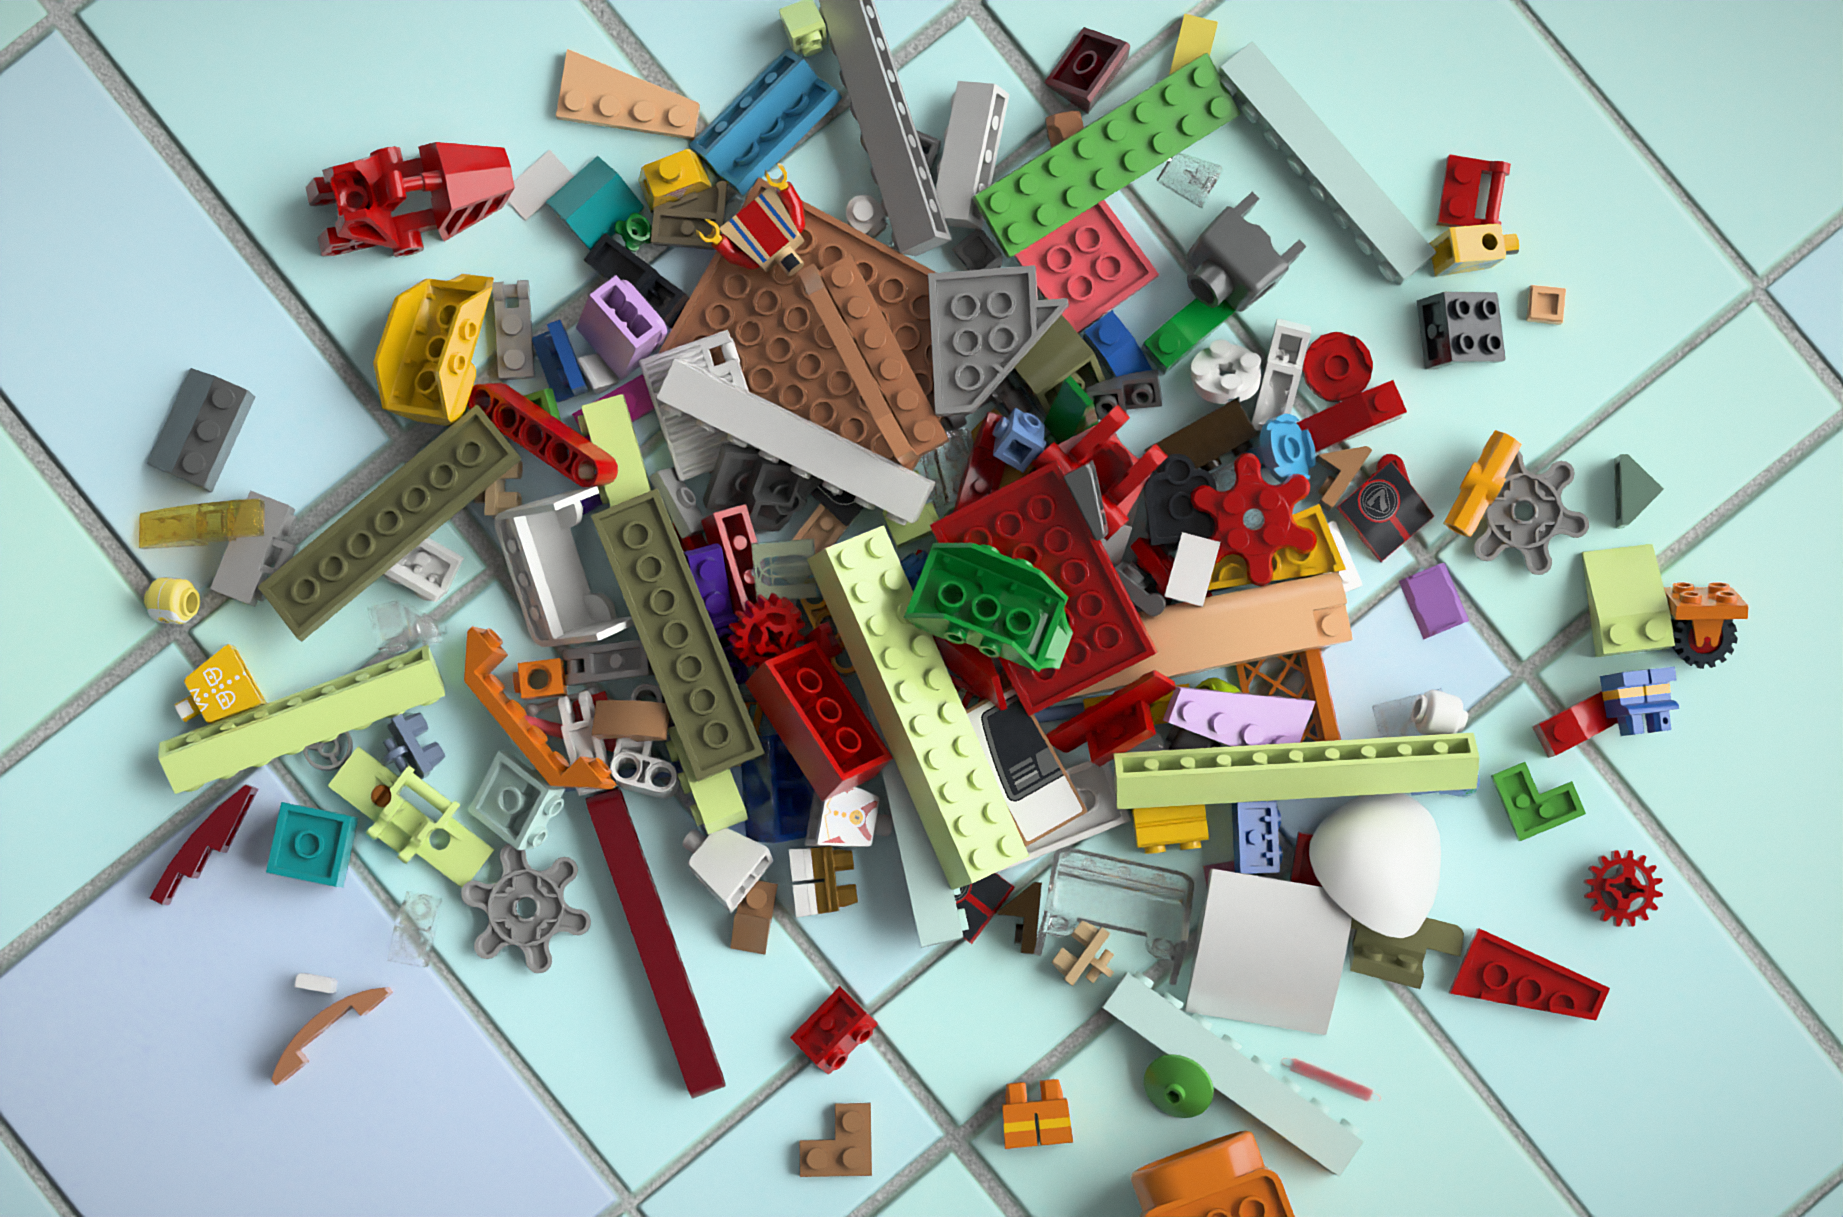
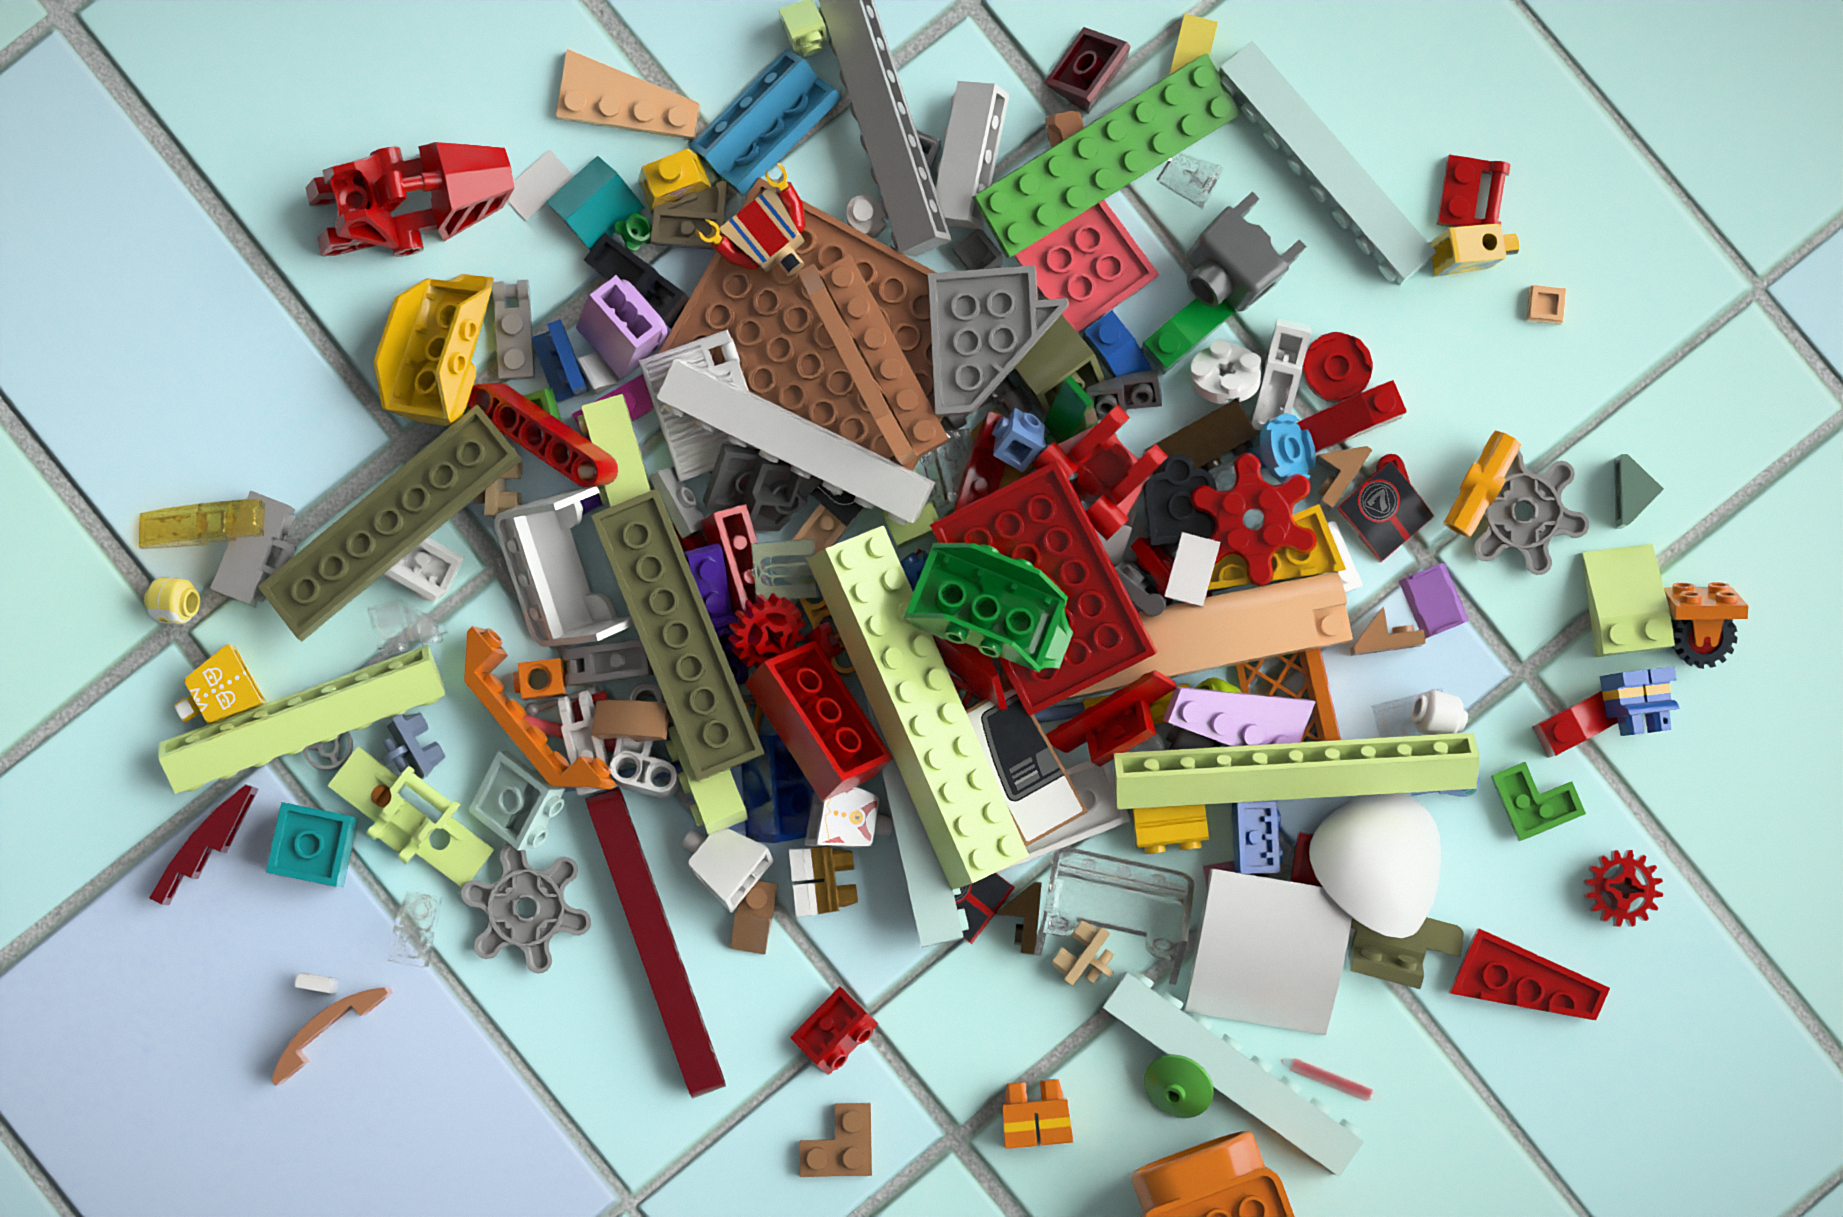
(201, 429): dark grey slope -> none
(1086, 492): dark grey slope -> none
(1376, 637): none -> medium nougat slope
(1460, 329): black bracket -> none

